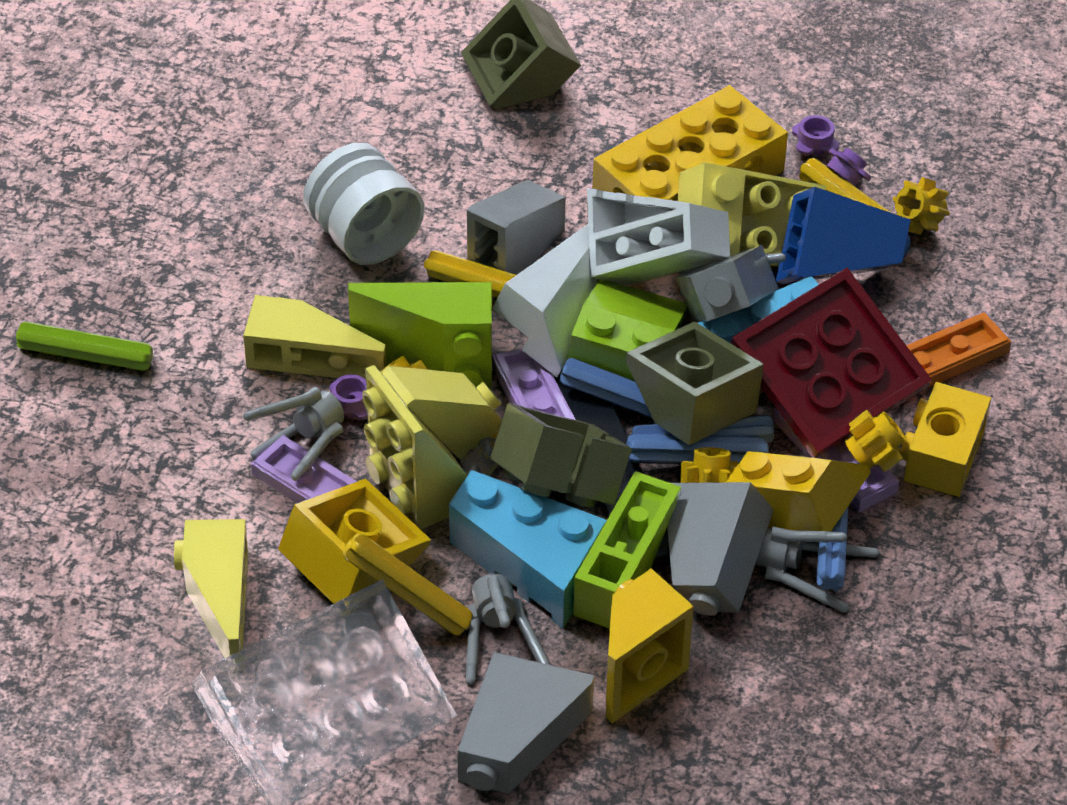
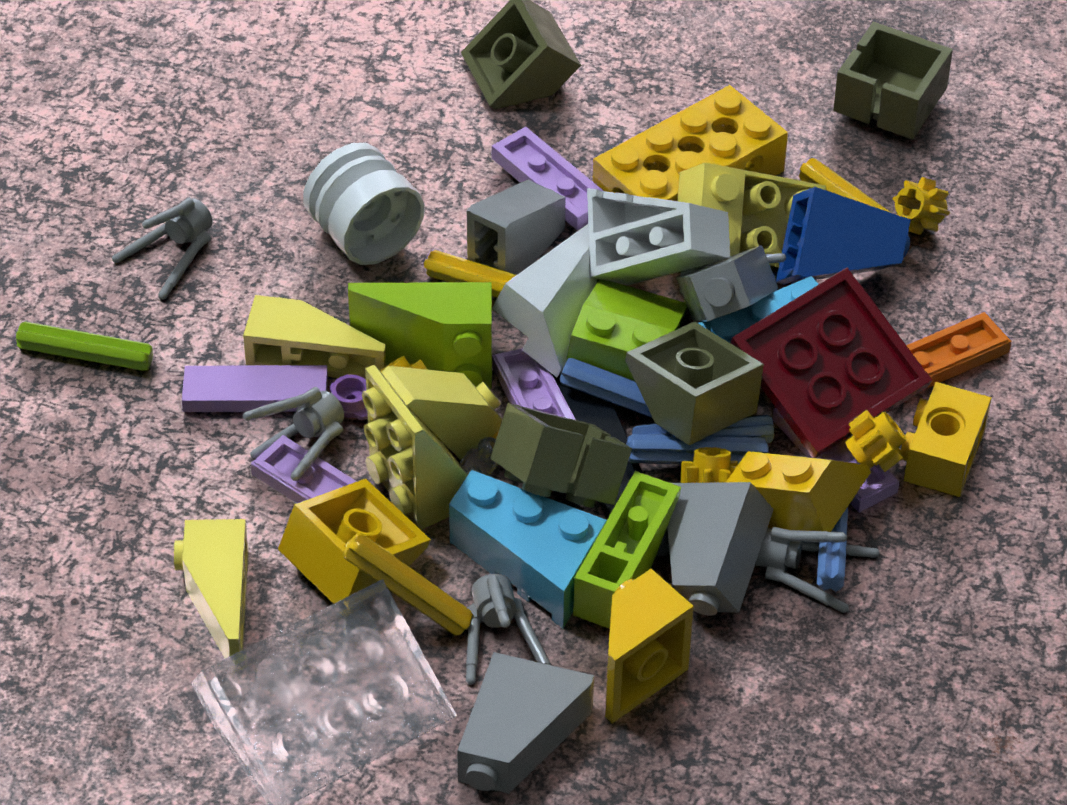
(183, 223): none -> light grey plant
(247, 386): none -> lavender tile
(532, 159): none -> lavender plate
(815, 135): medium lavender plate -> none
(848, 166): medium lavender plate -> none
(892, 80): none -> olive piece

